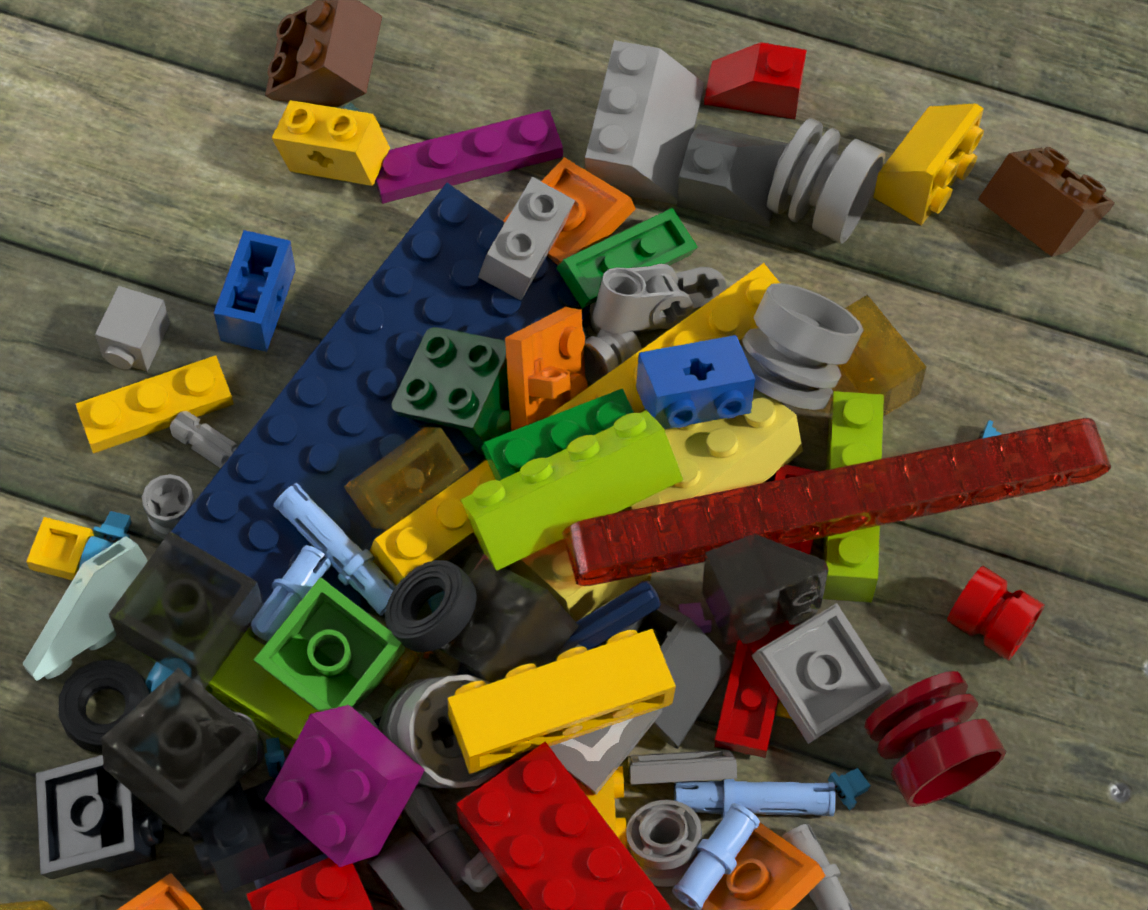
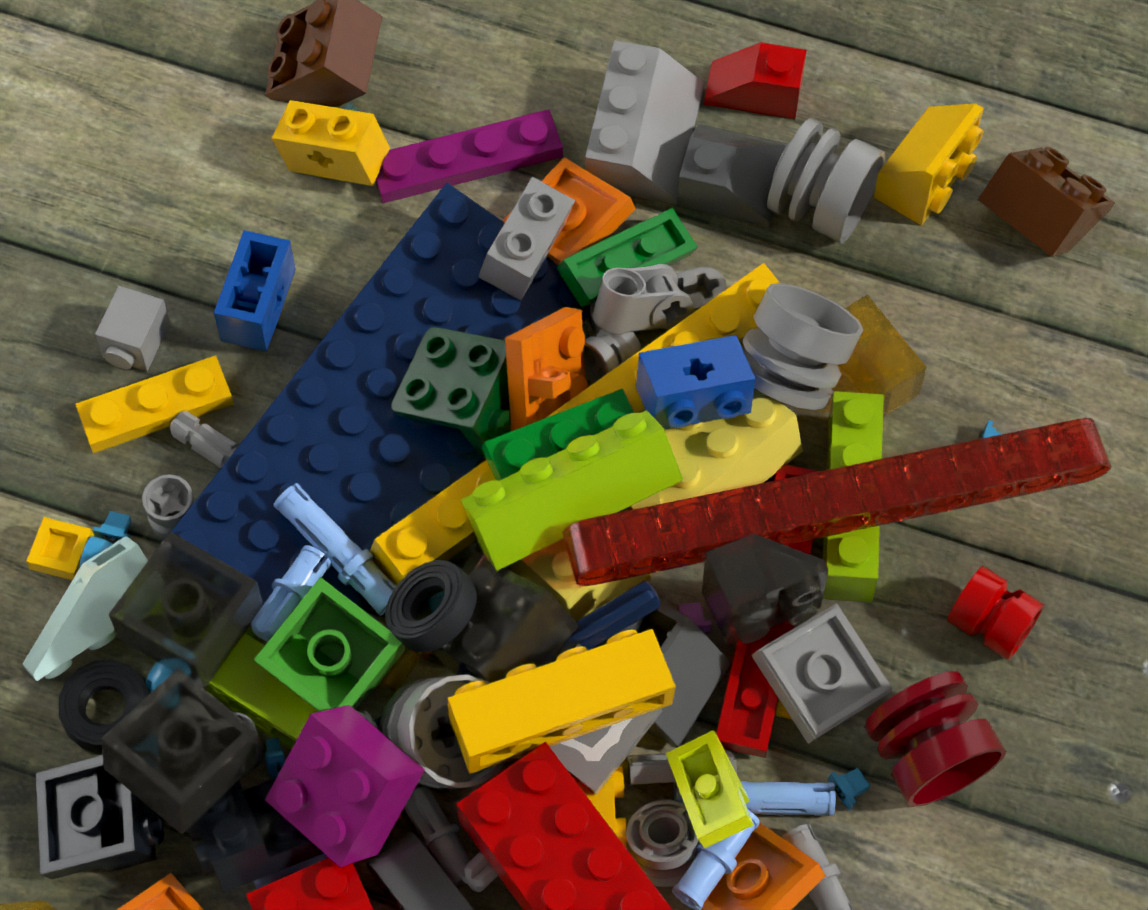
(406, 478): clear yellow brick -> none
(710, 789): none -> neon yellow slope

